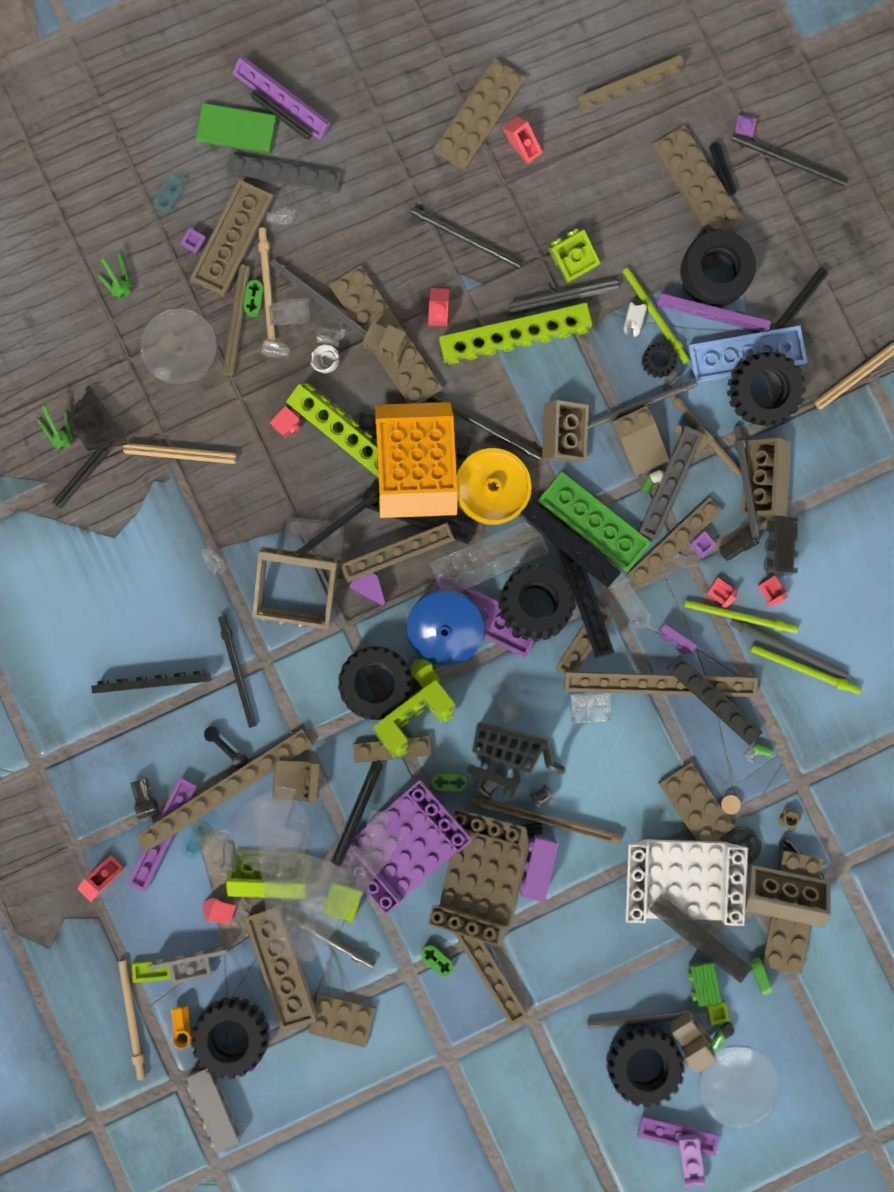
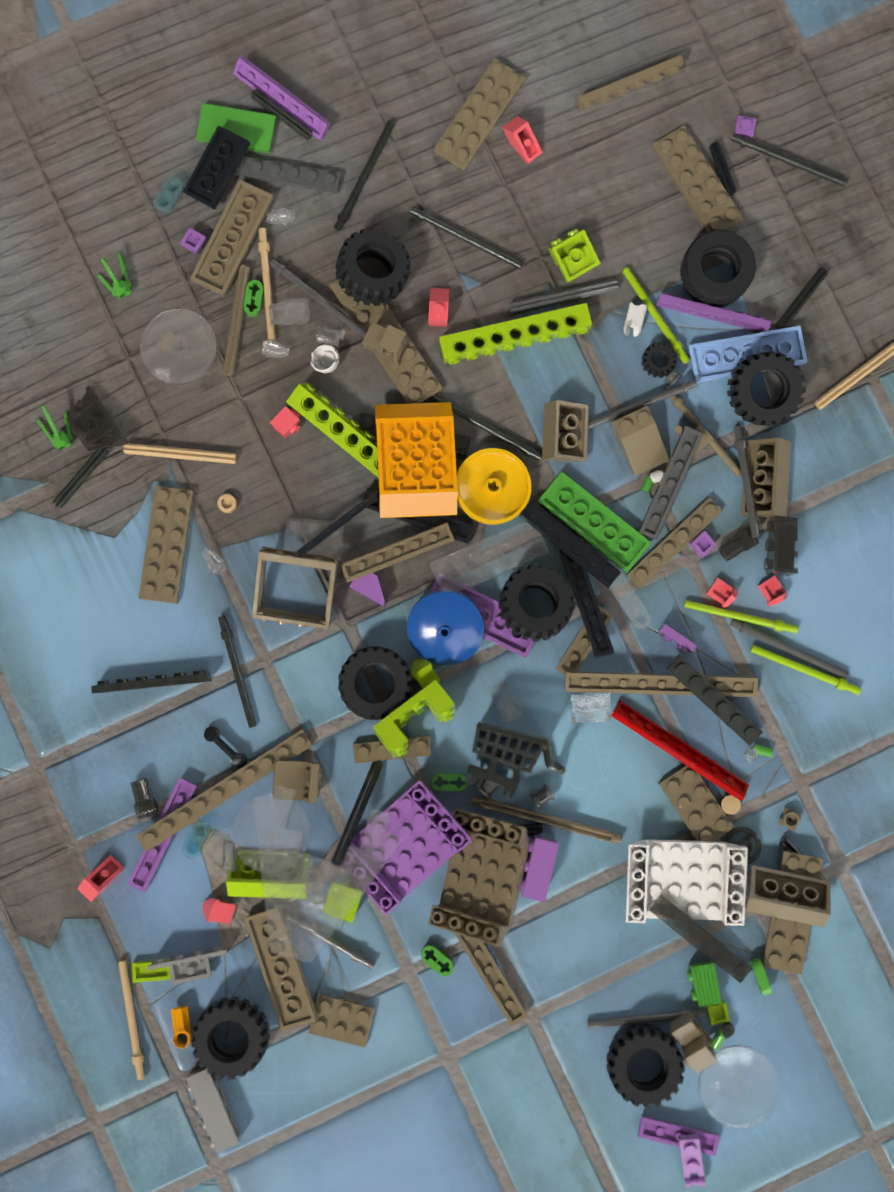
(166, 544): none -> dark tan plate
(216, 167): none -> black plate
(227, 503): none -> tan tile
(343, 216): none -> pearl dark grey bar
(379, 246): none -> black tyre
(680, 750): none -> red tile

